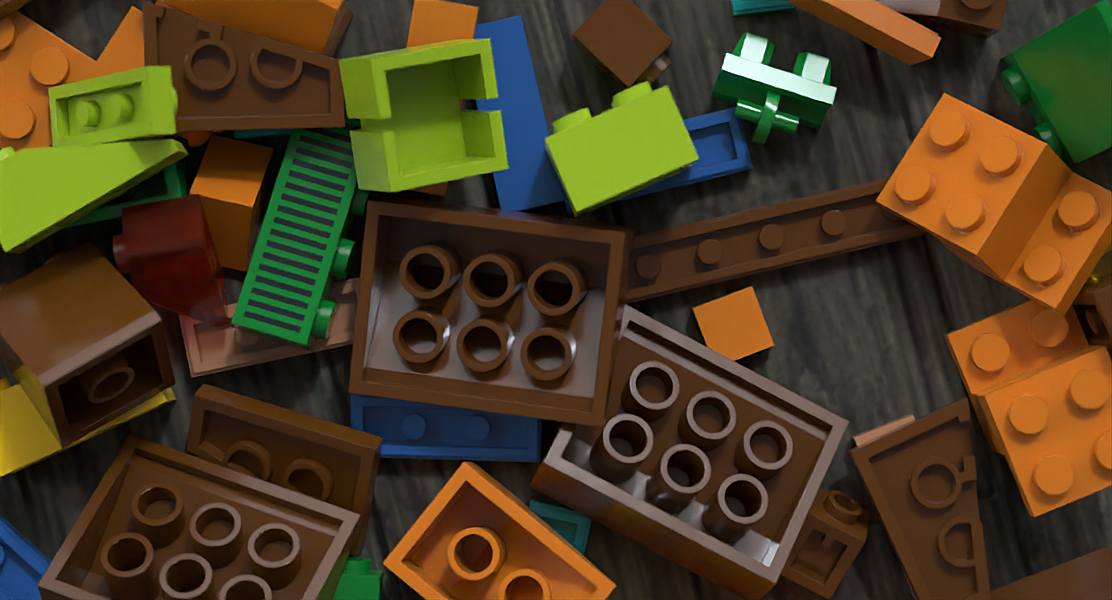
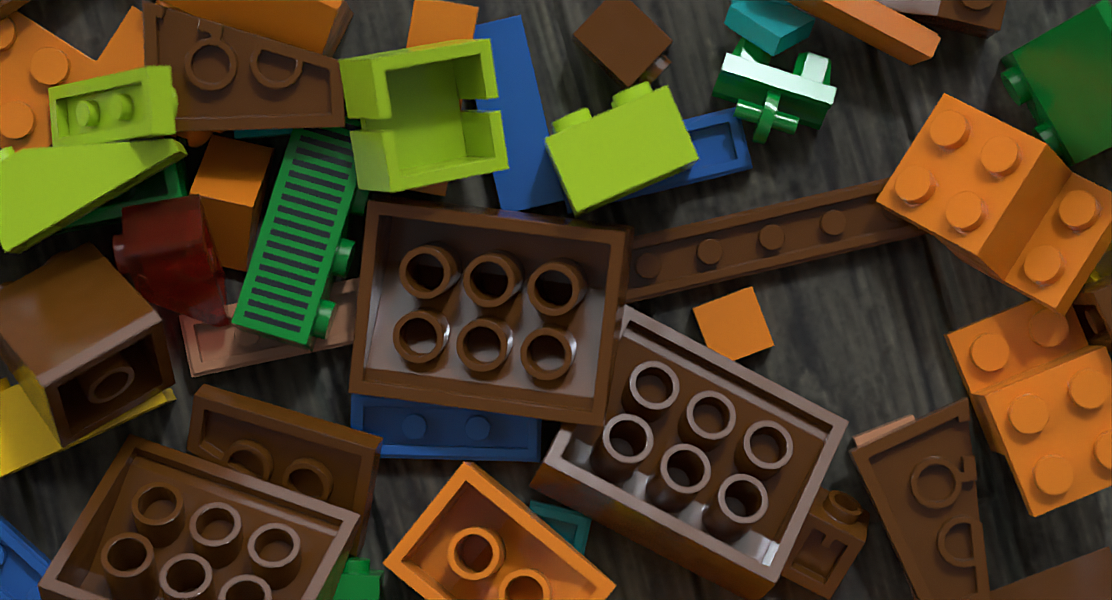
(769, 24): none -> teal tile

